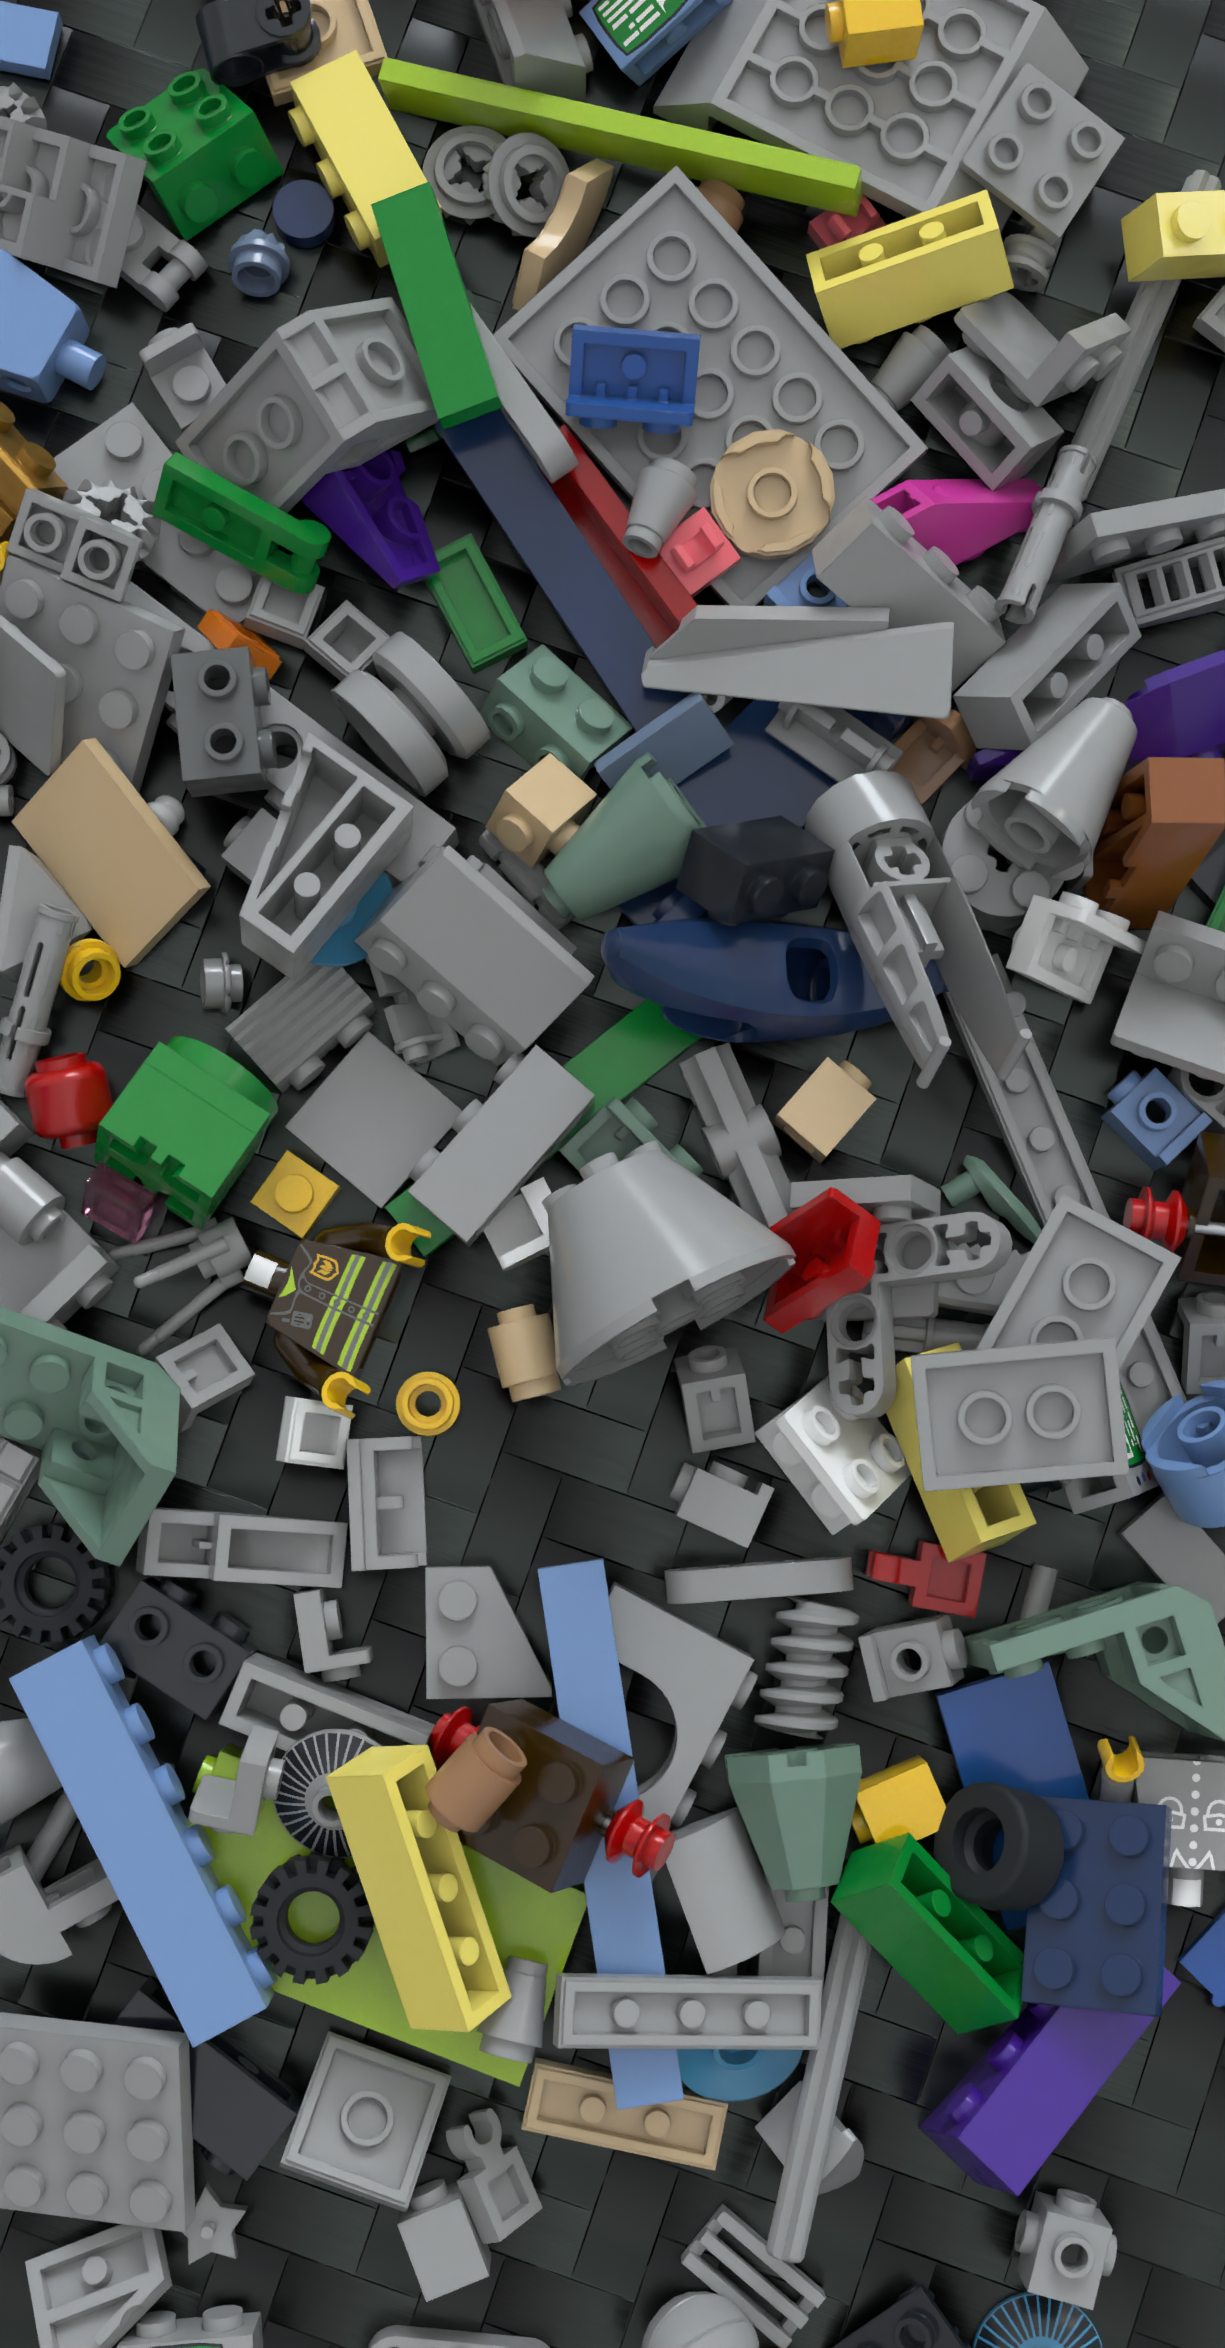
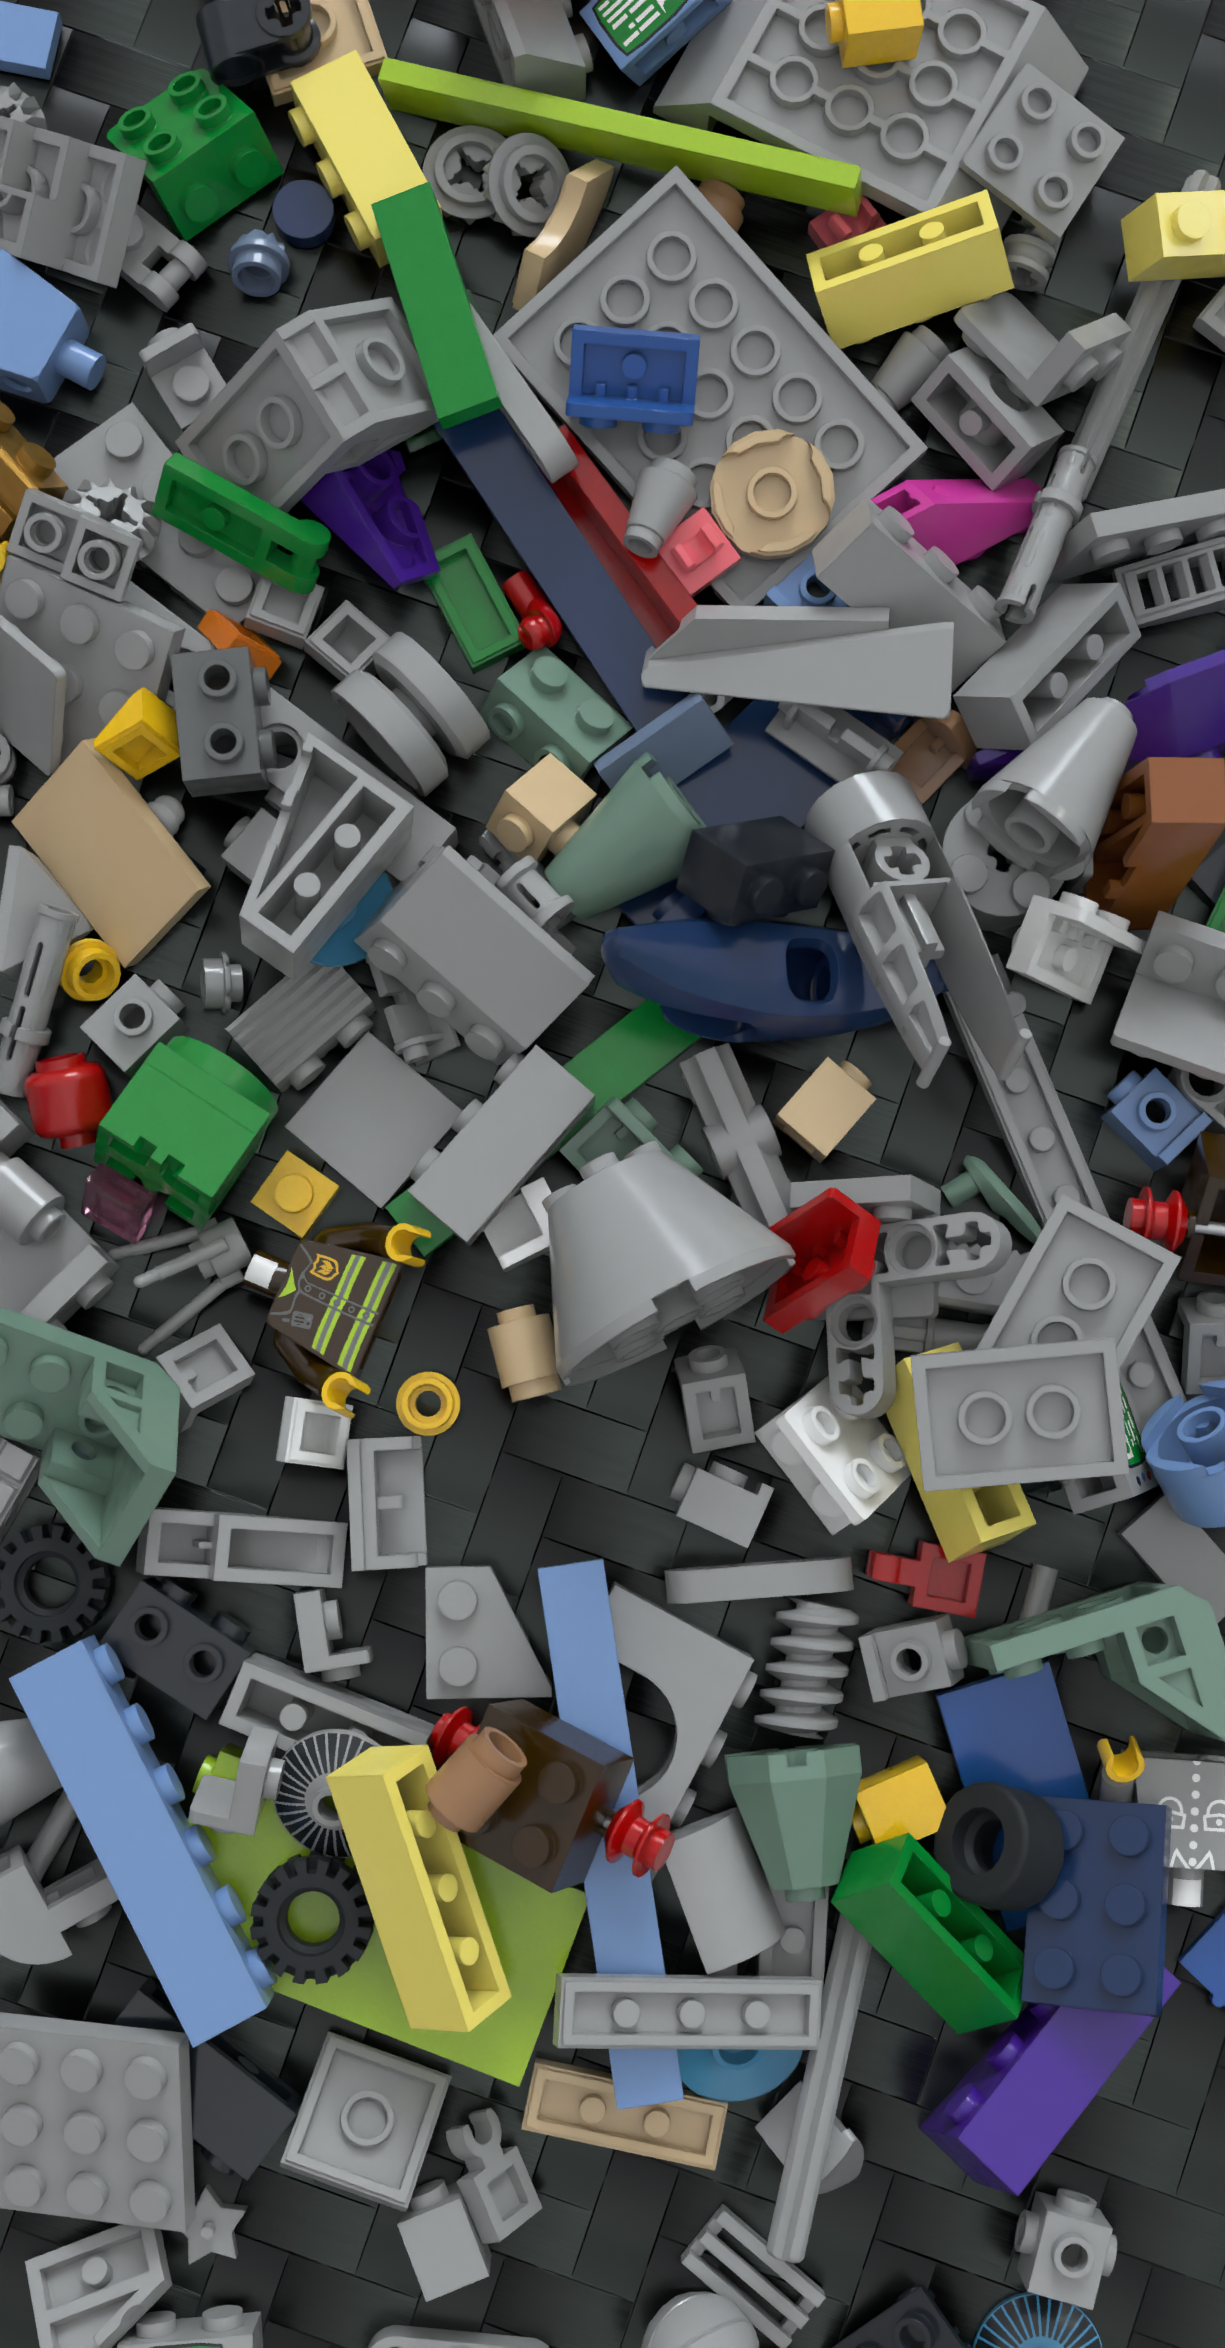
(135, 1021): none -> light grey brick
(140, 735): none -> yellow slope
(518, 2023): light grey cone -> none
(524, 876): none -> light grey bush
(539, 621): none -> red arm

